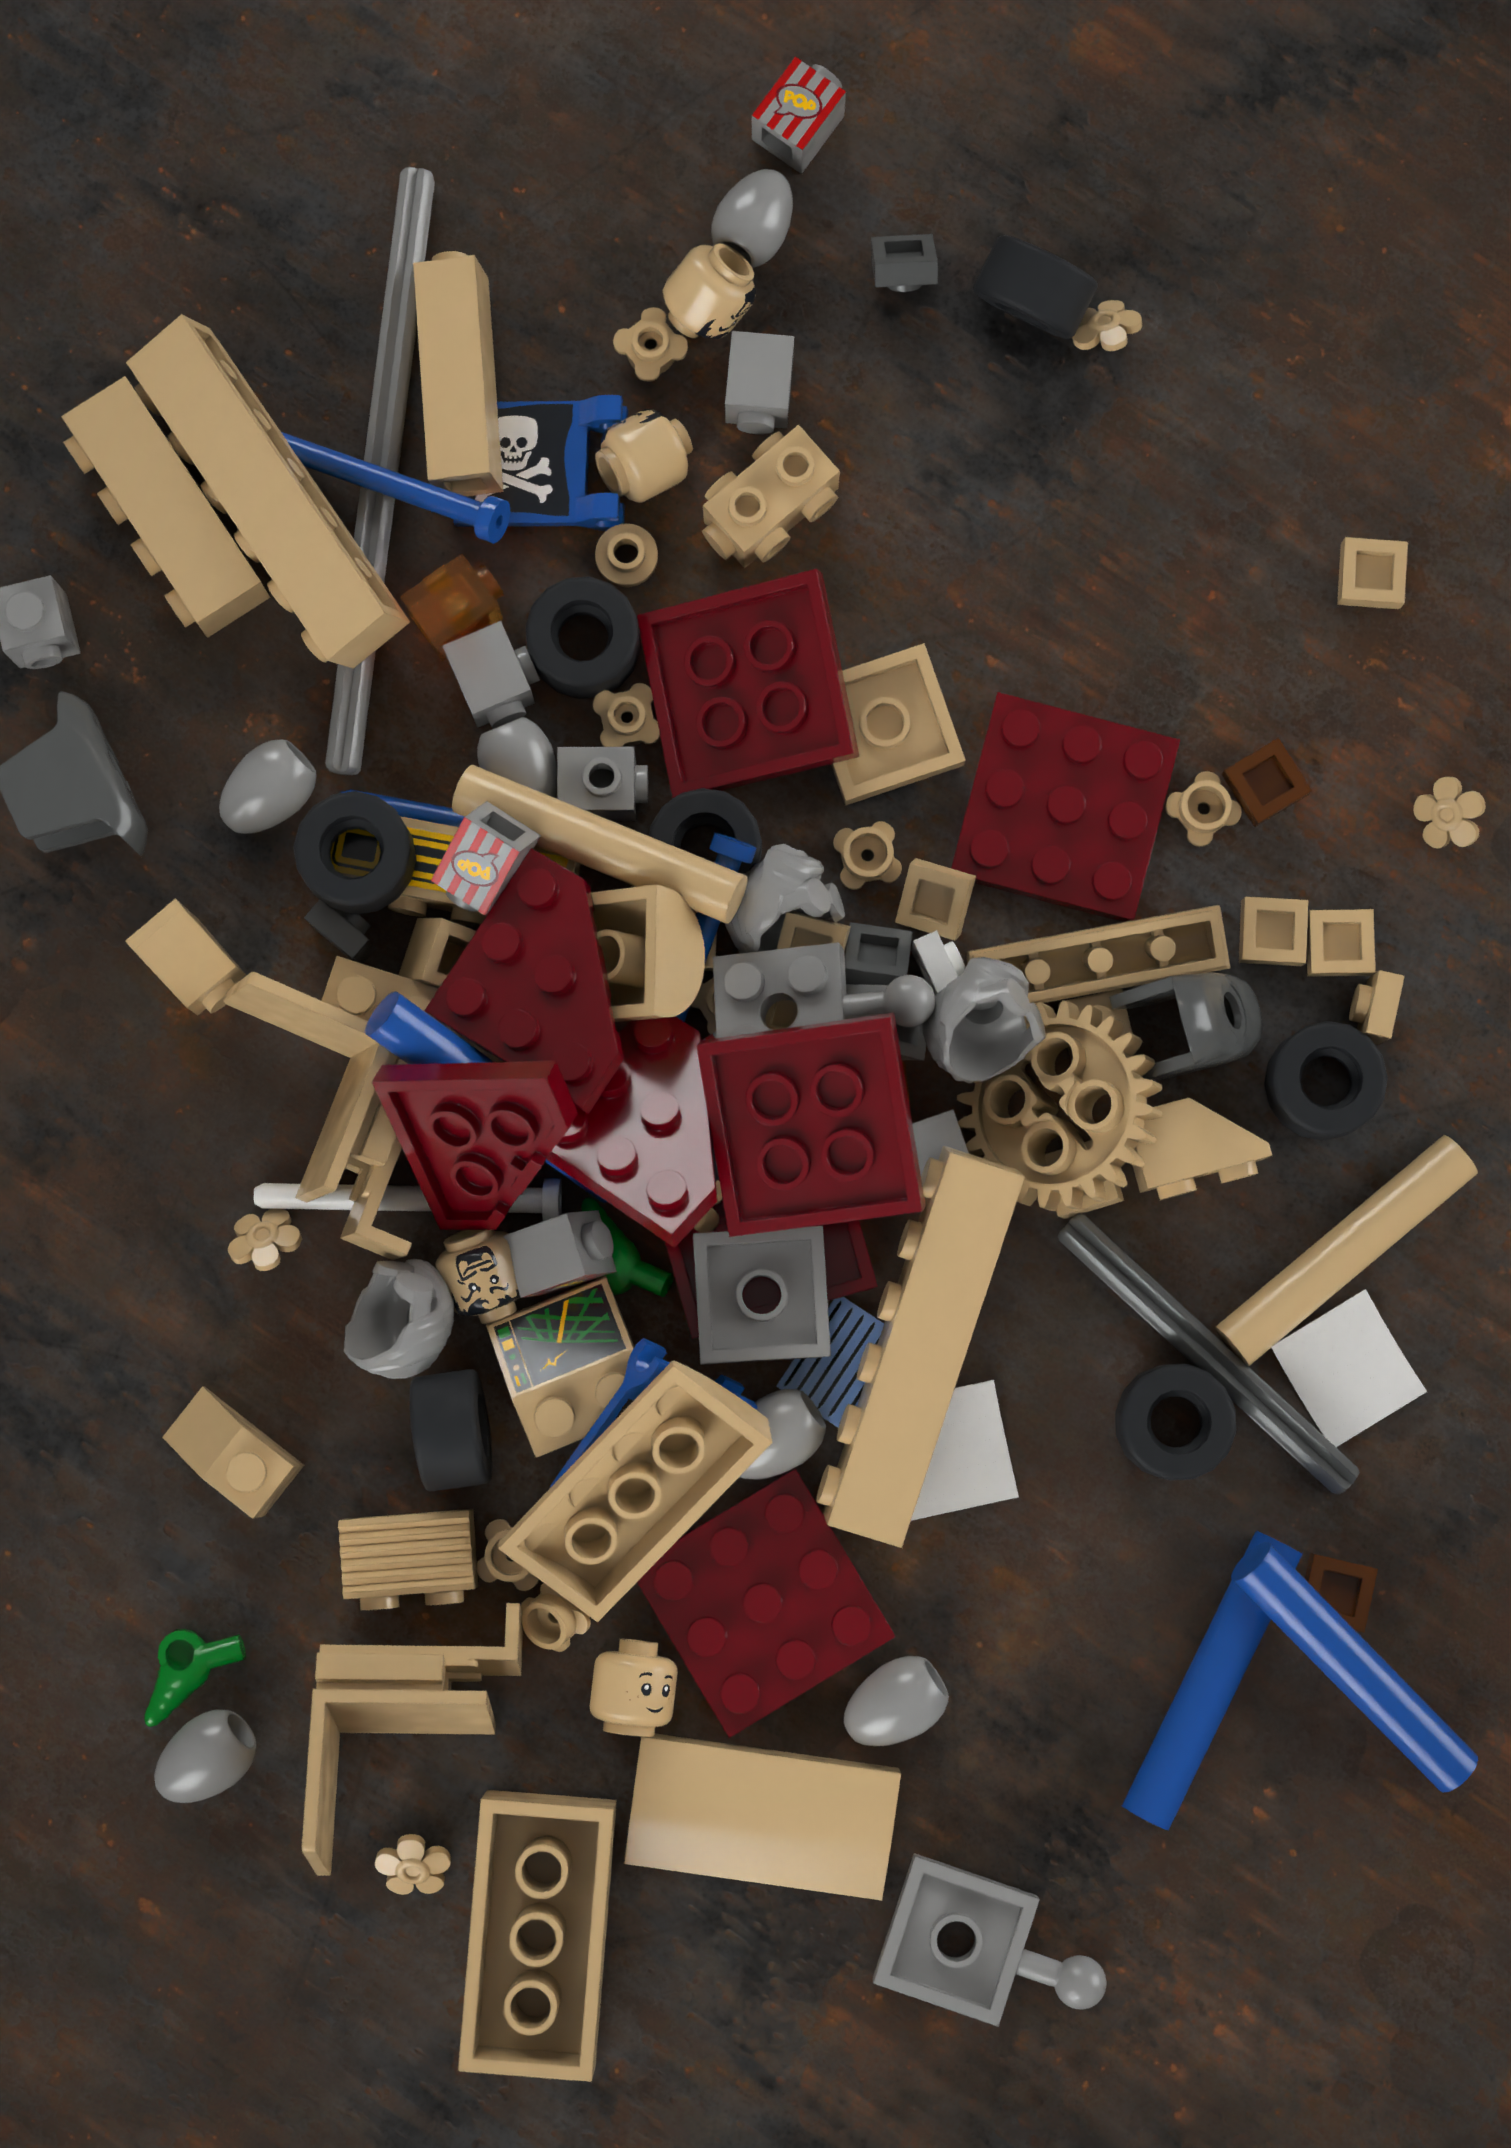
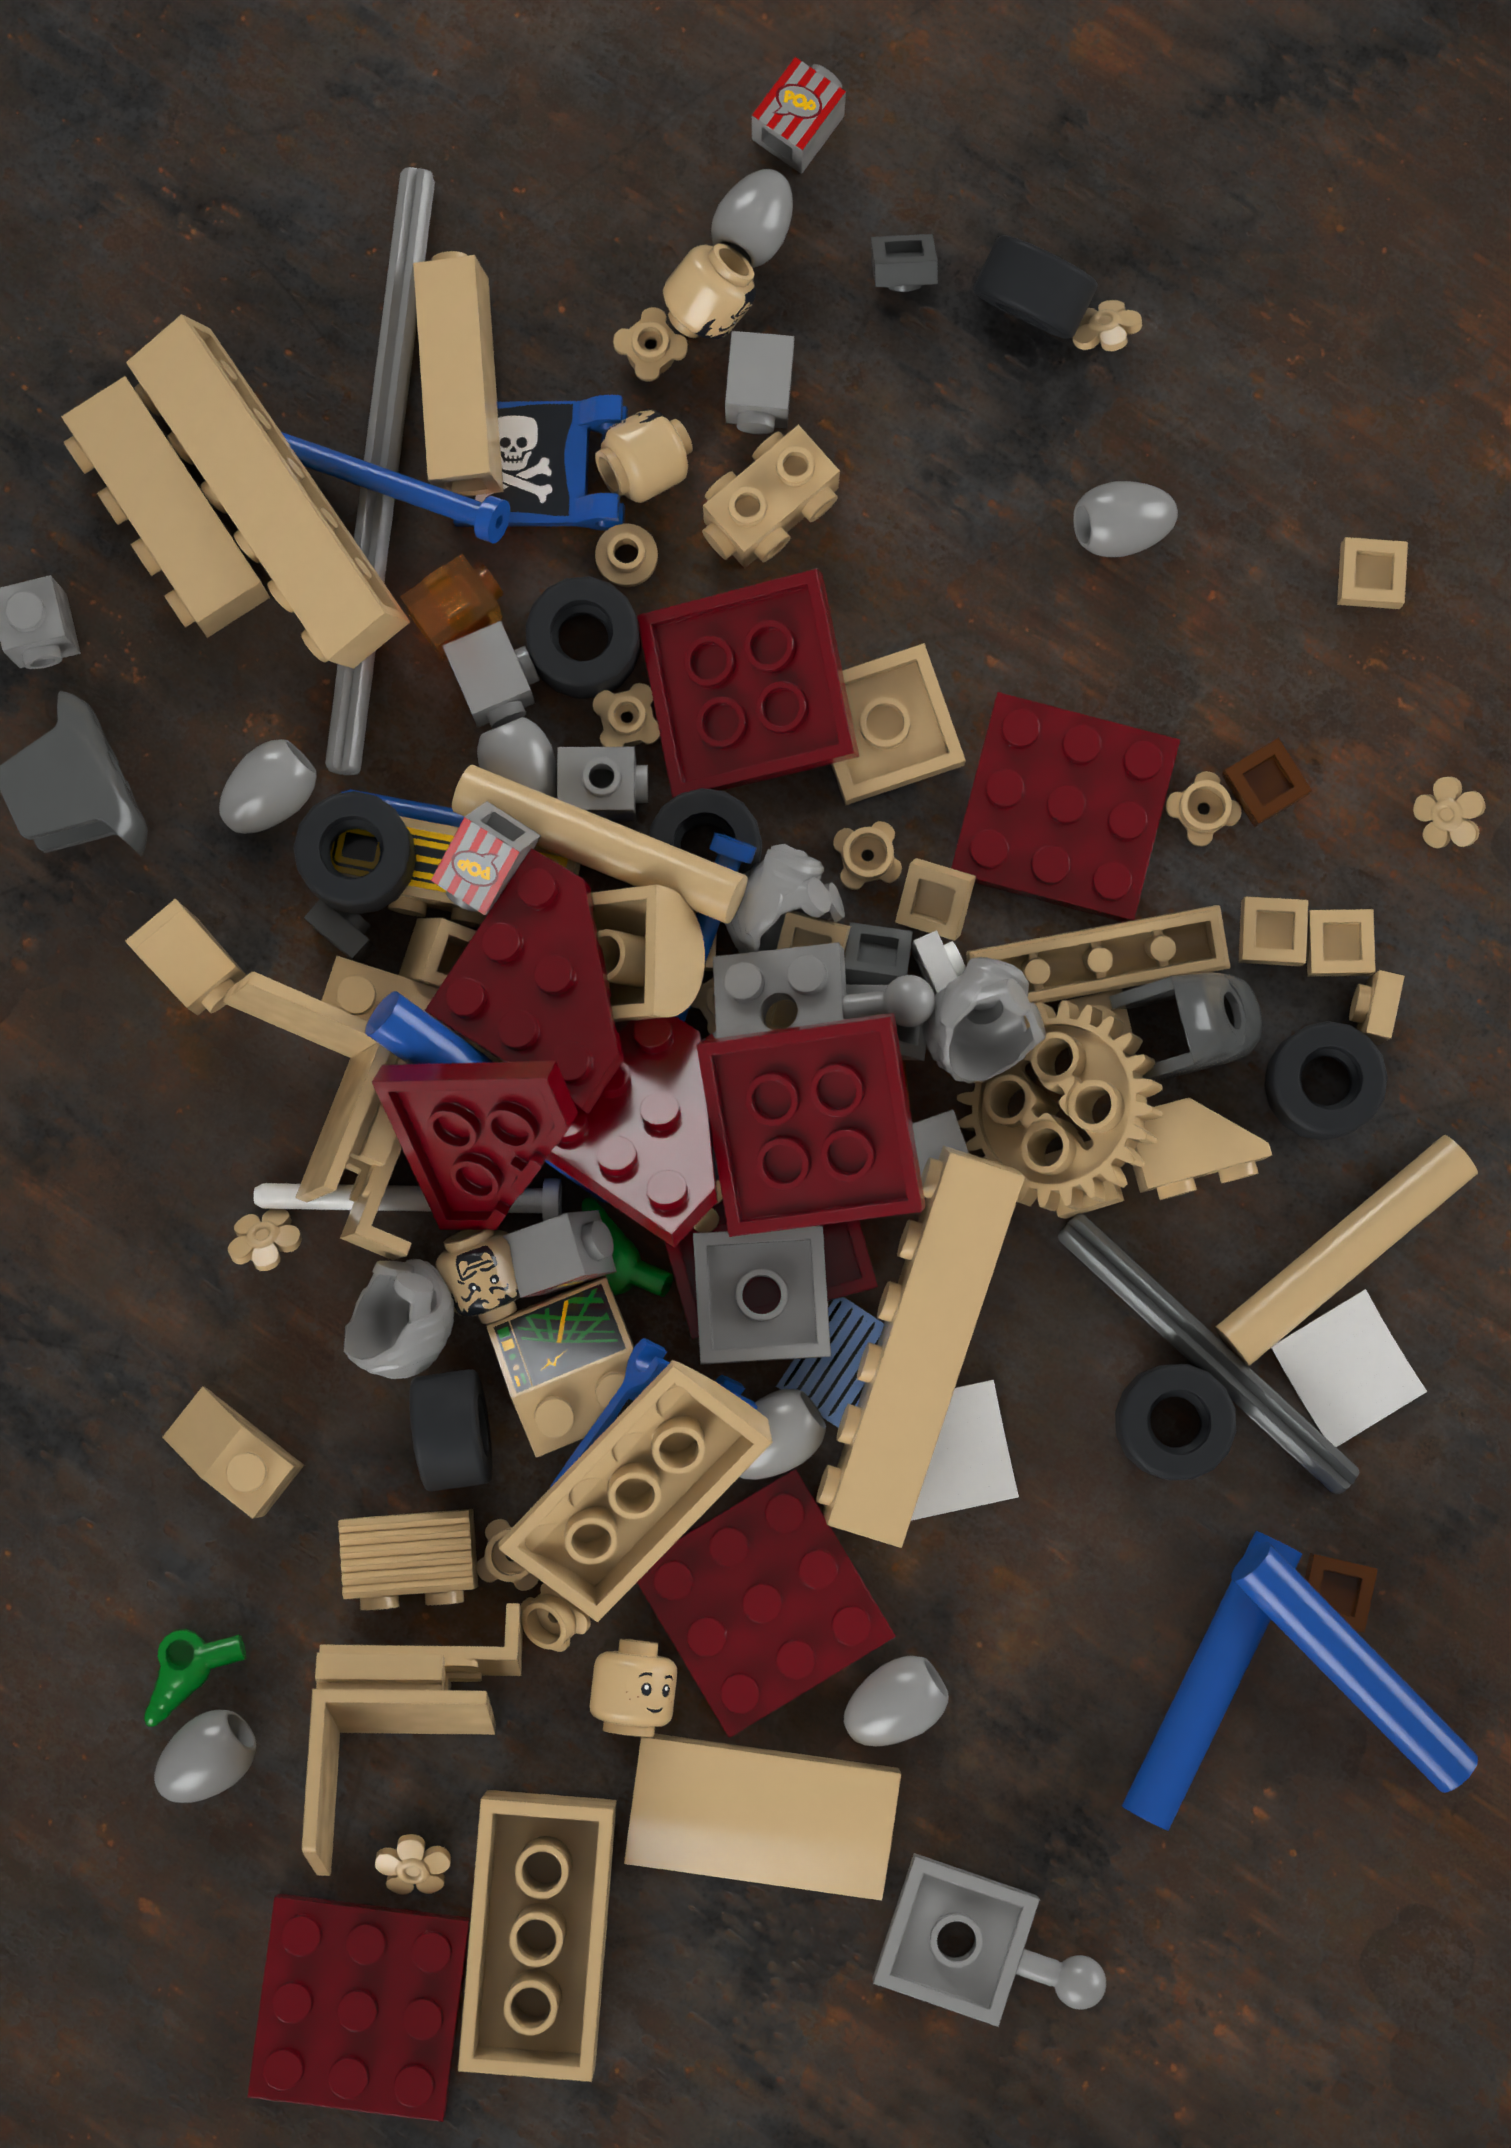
(359, 2007): none -> dark red plate
(1123, 518): none -> light grey animal

